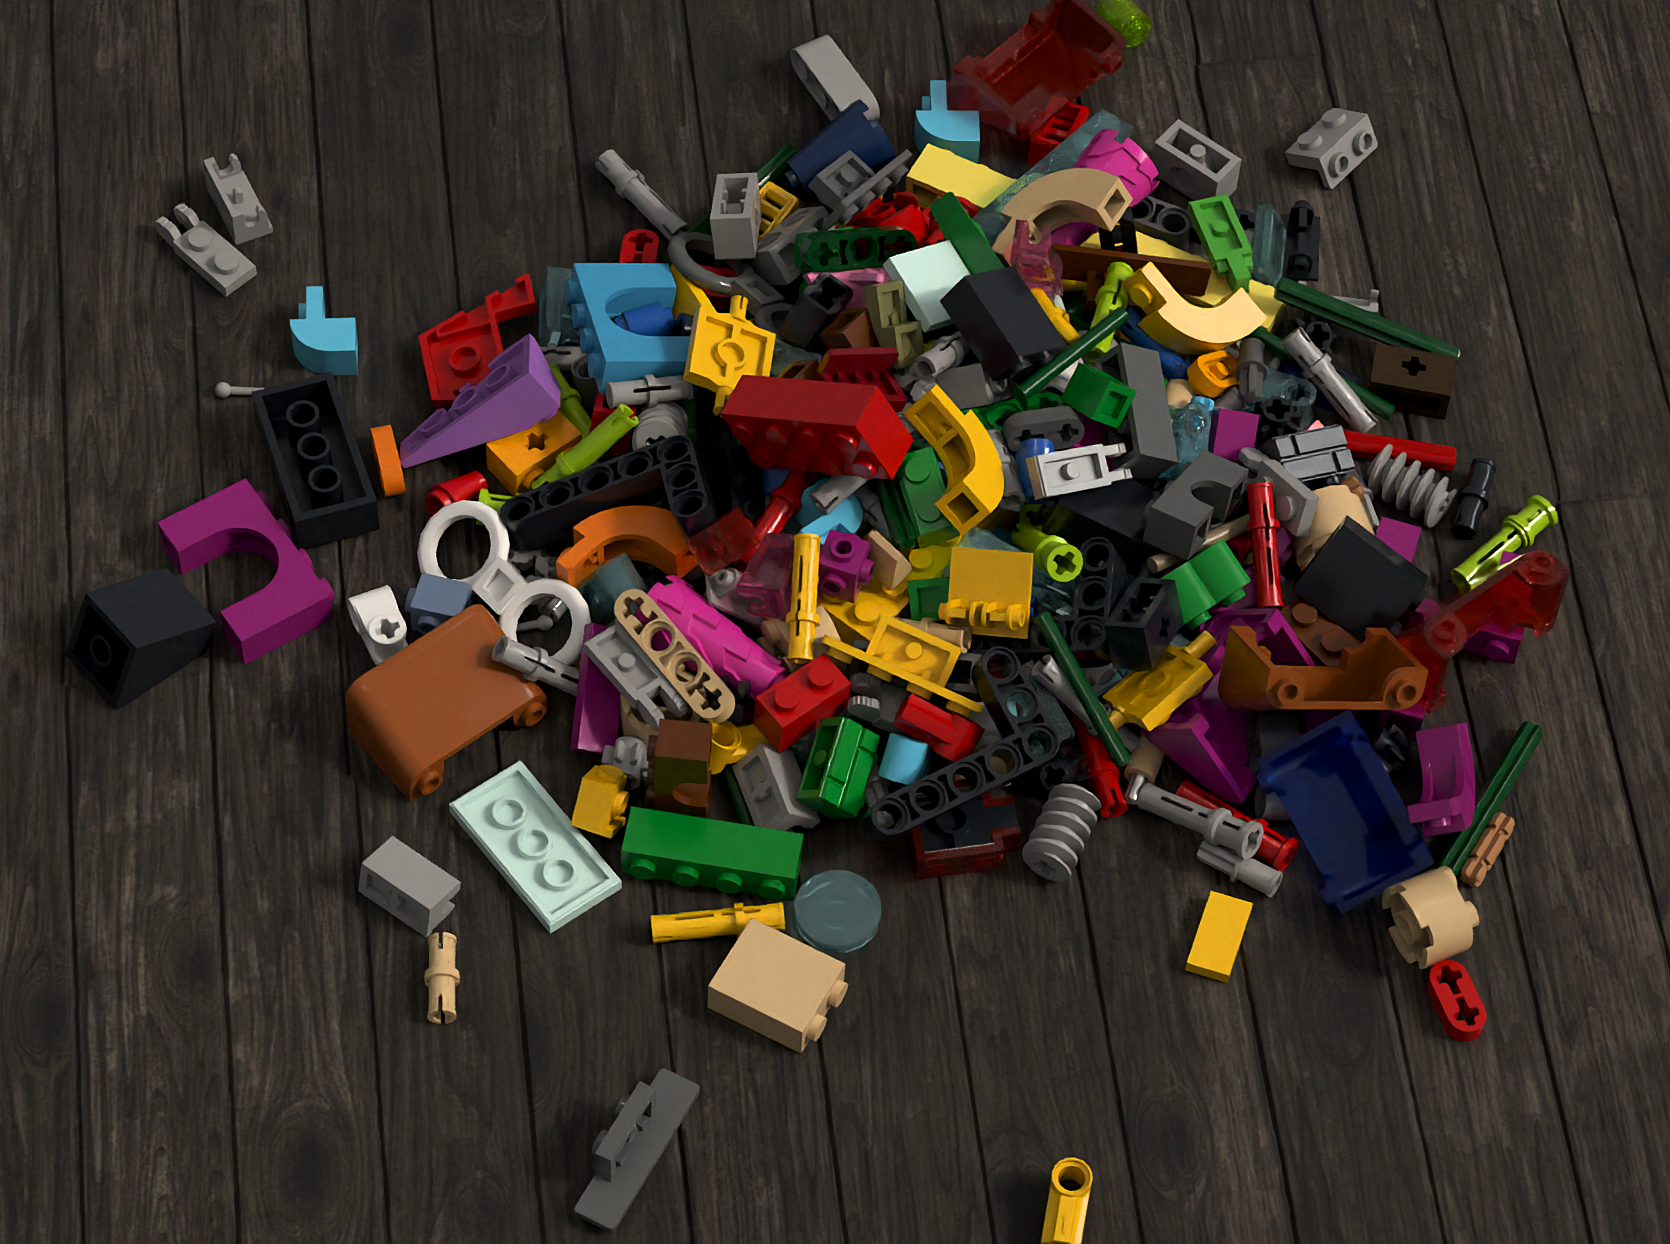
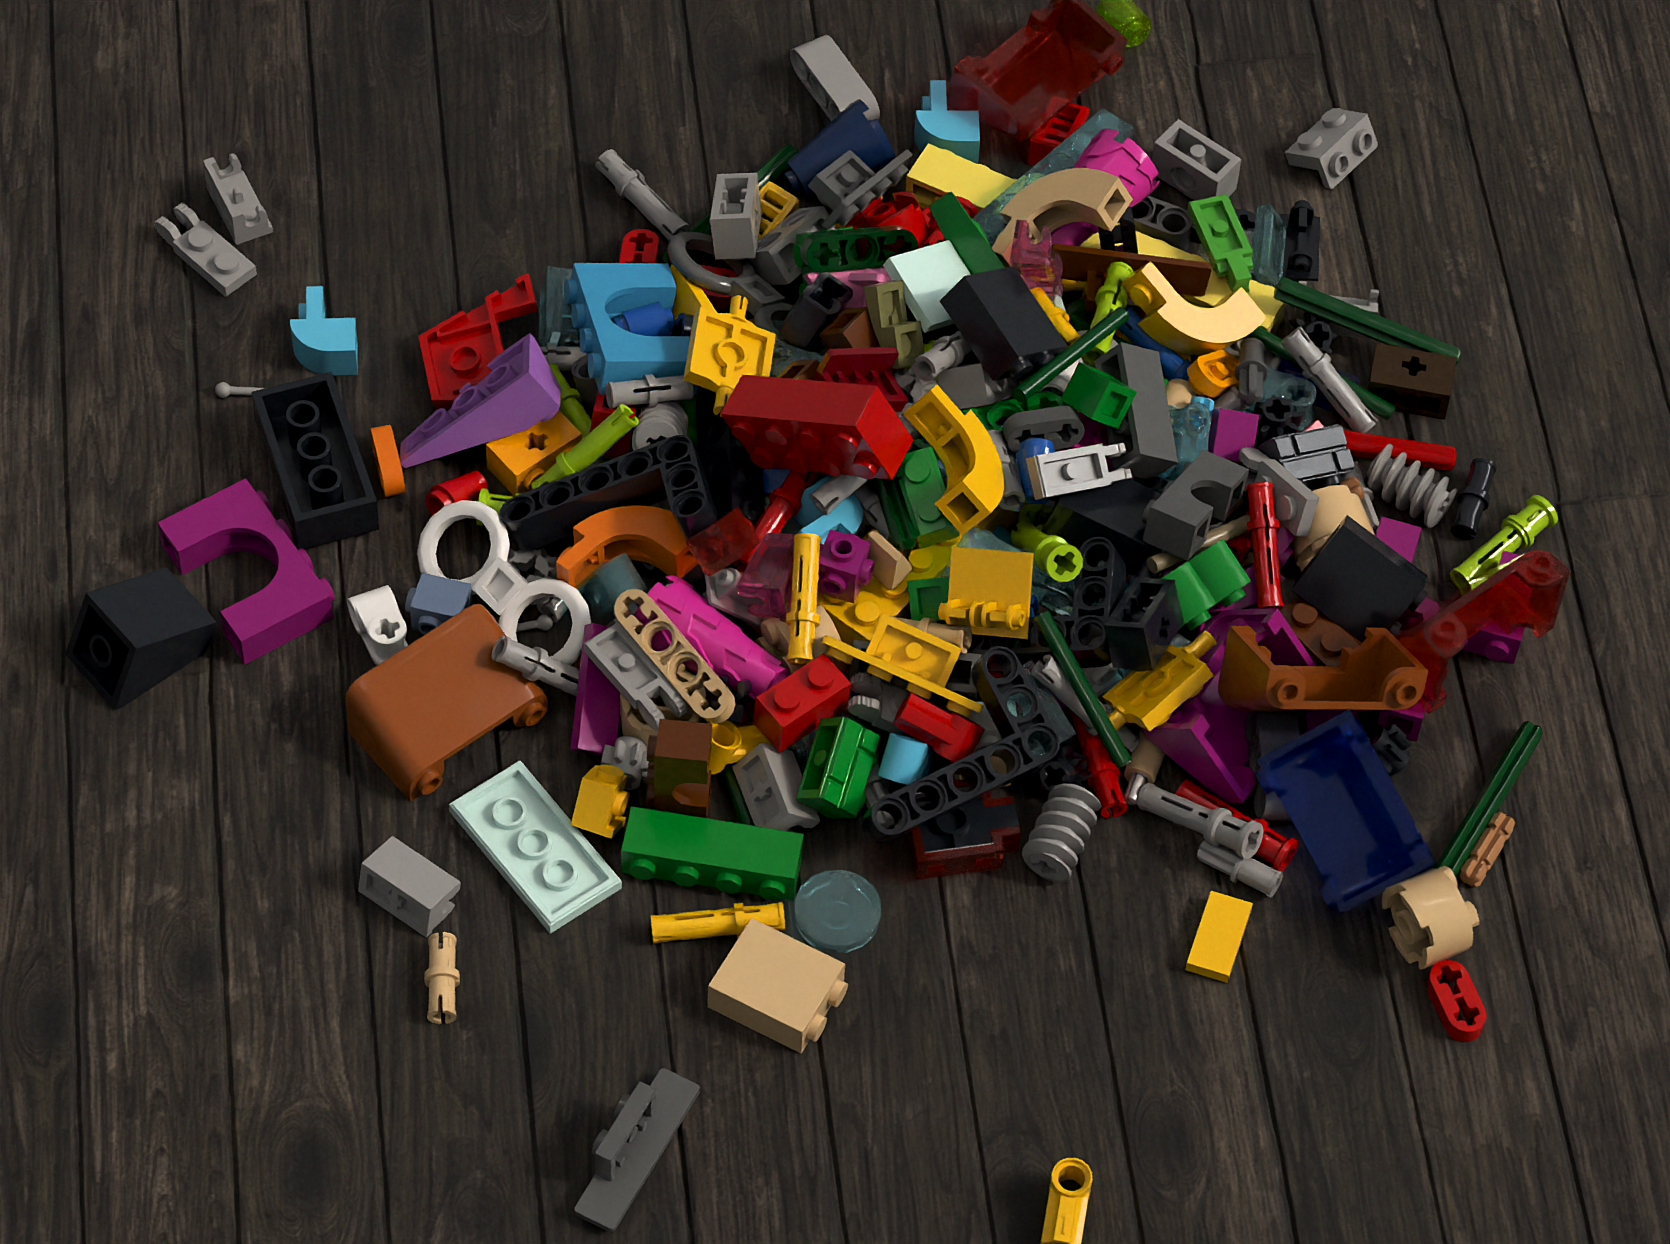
(1447, 778): magenta arch -> none

